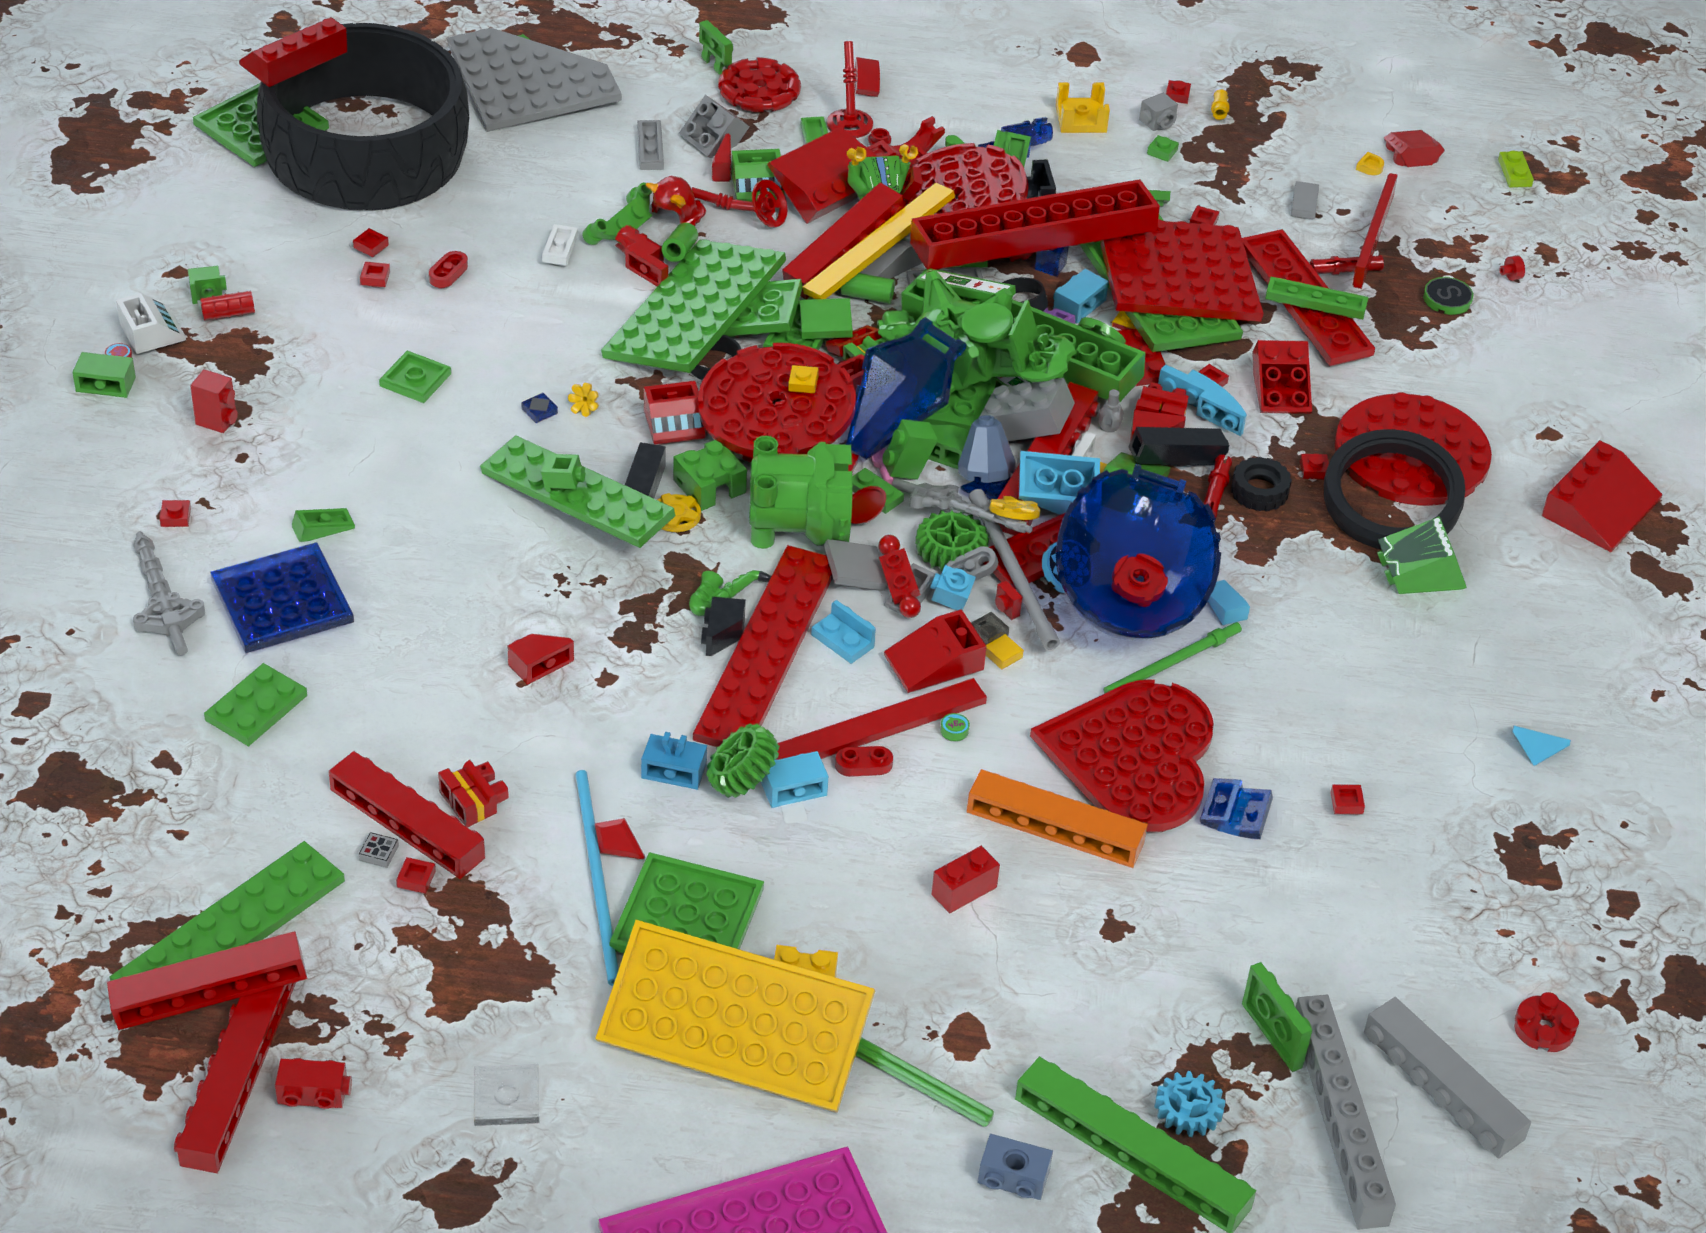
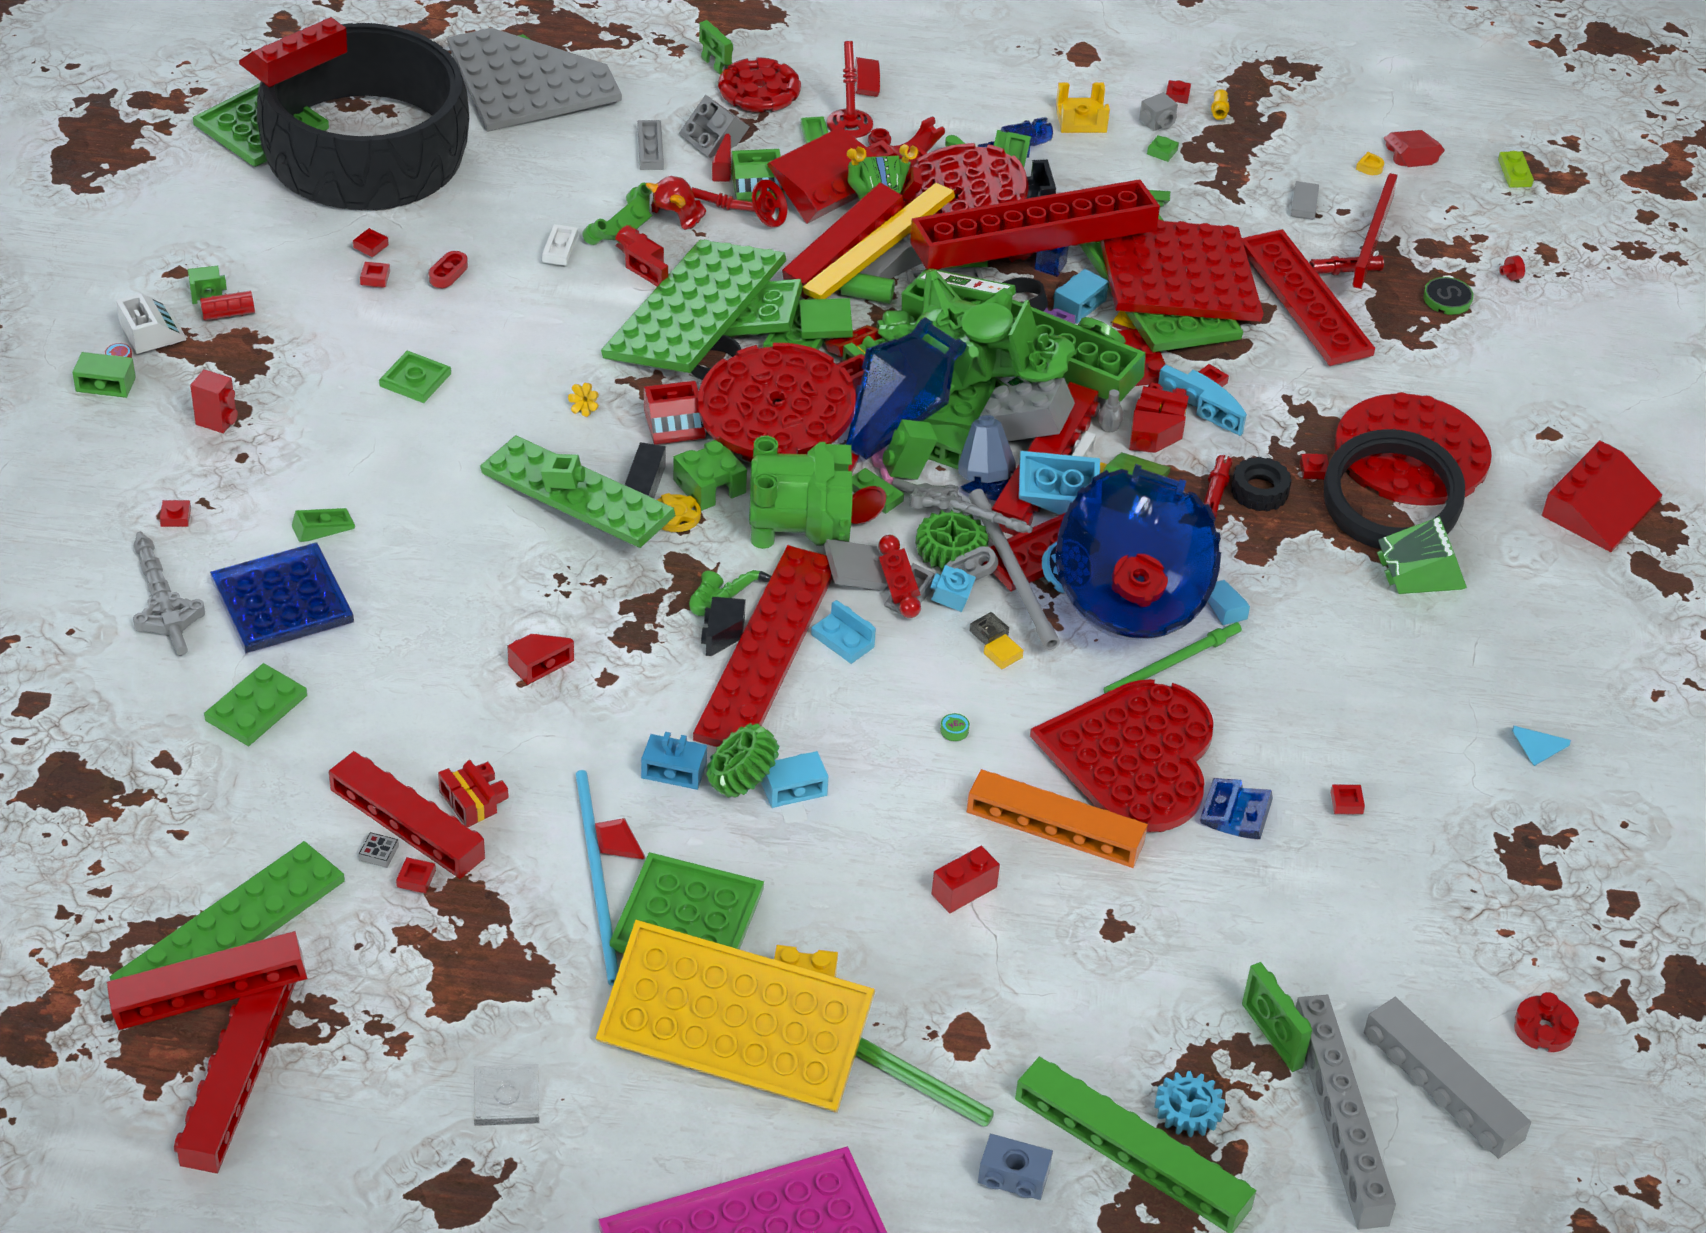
(312, 1083): red brick -> none
(539, 407): clear blue tile -> none
(680, 242): bright green brick -> none
(803, 379): yellow plate -> none
(864, 761): red plate -> none
(886, 721): red tile -> none
(937, 652): red slope -> none
(1008, 600): red plate -> none
(1014, 509): yellow wheel -> none
(1178, 445): black brick -> none
(1204, 215): red plate -> none
(1282, 376): red slope -> none
(1316, 298): bright green plate -> none

